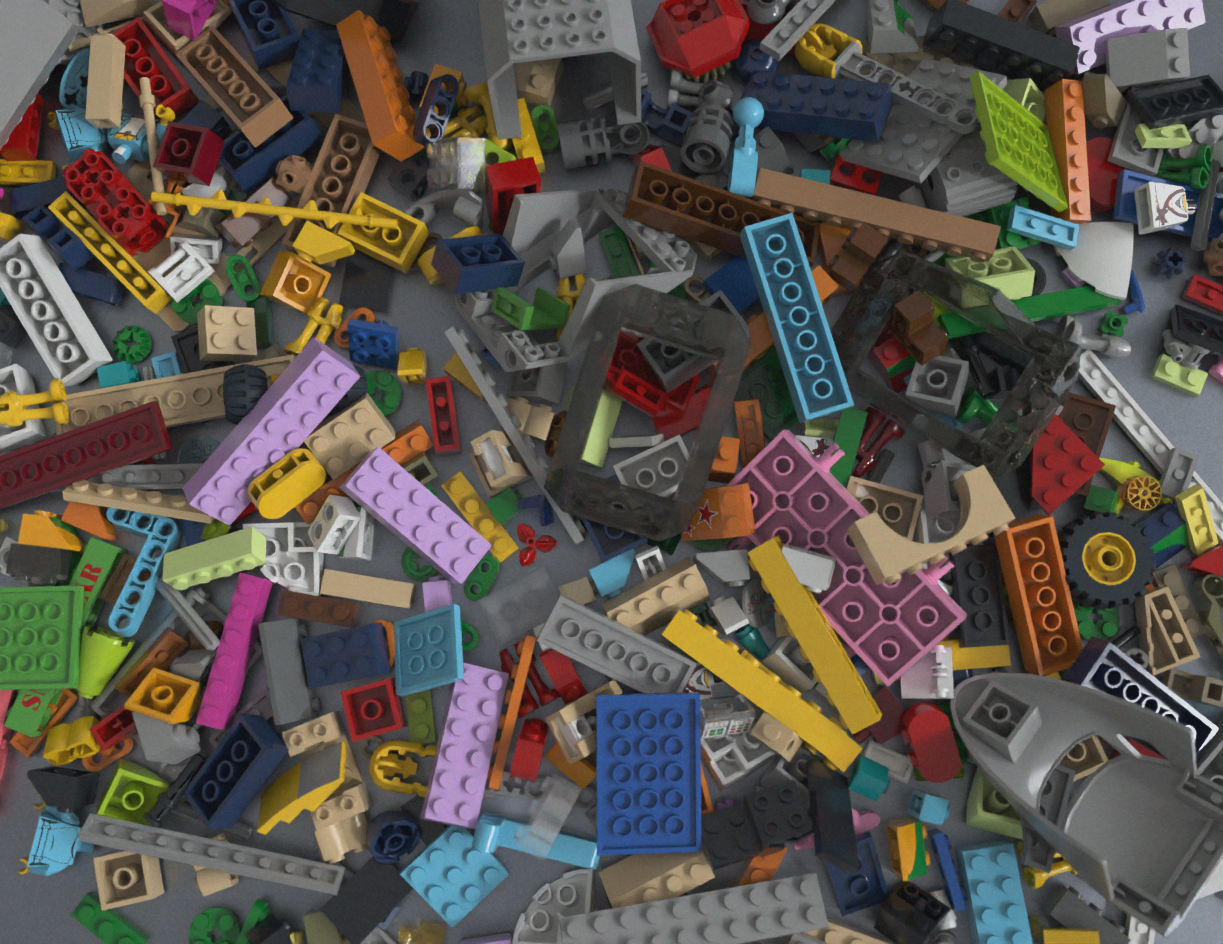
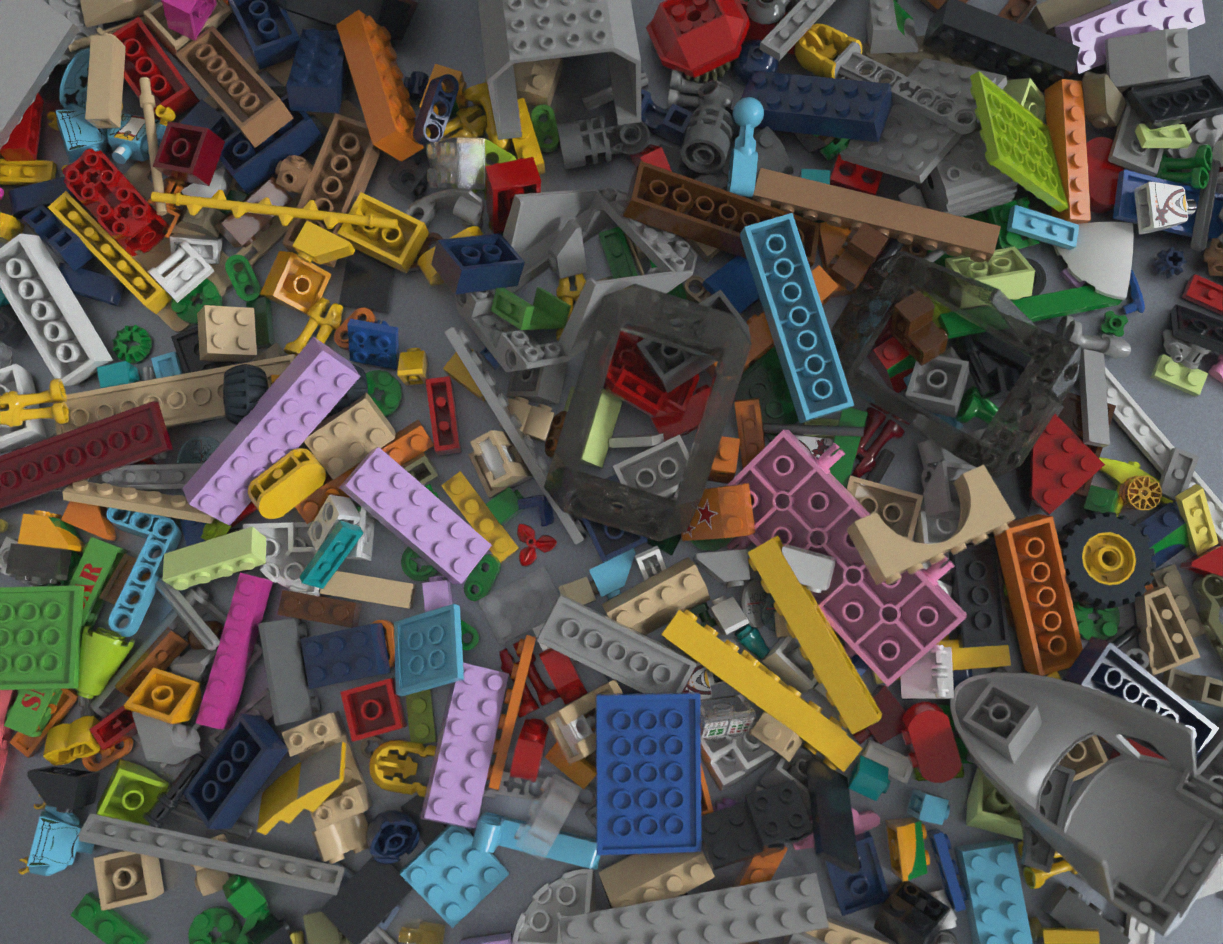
(243, 894): none -> green brick
(331, 554): none -> teal plate
(815, 429): none -> dark grey bar
(1094, 399): none -> light grey tile

